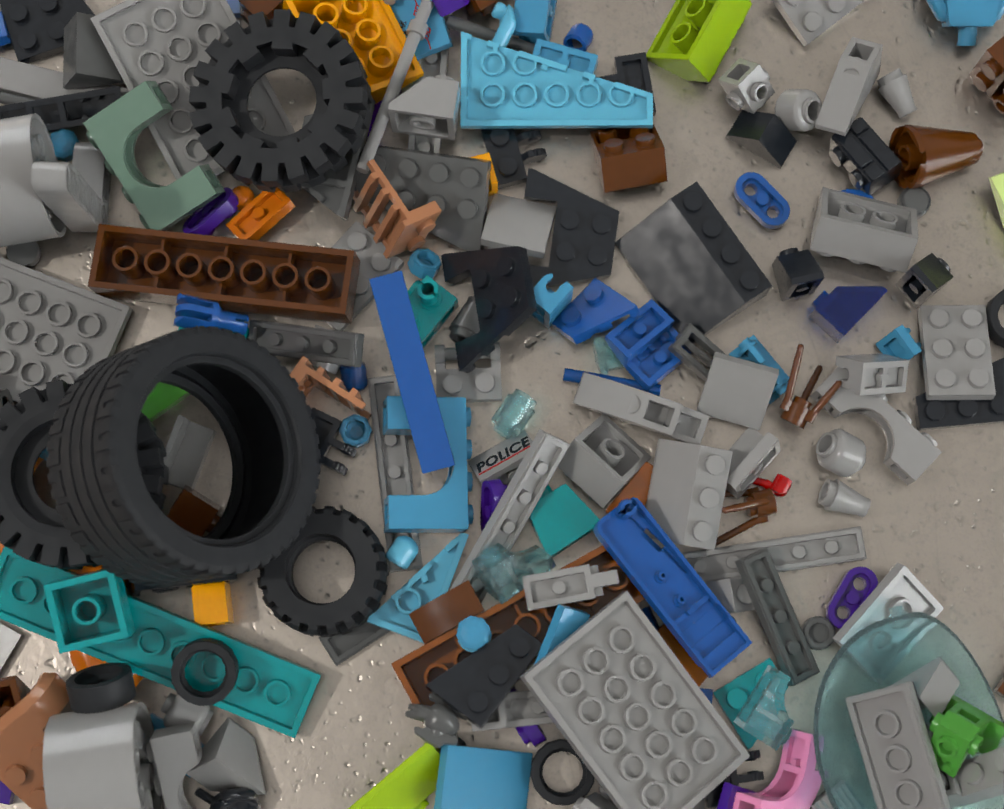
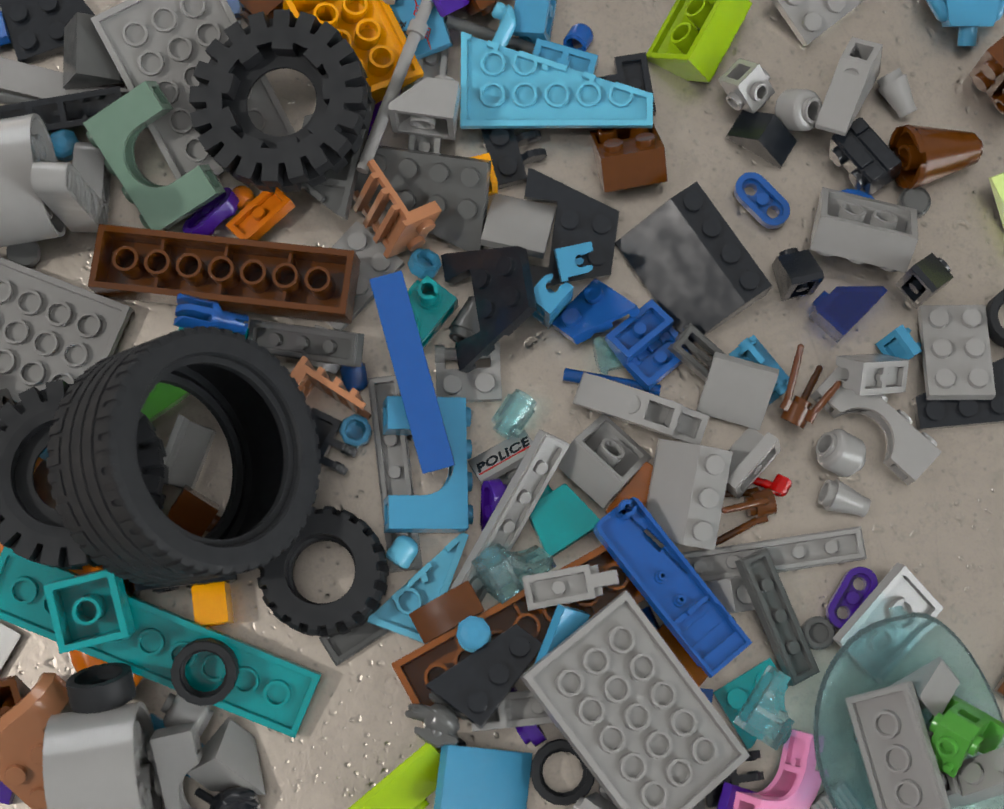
(568, 264): none -> dark azure hinge

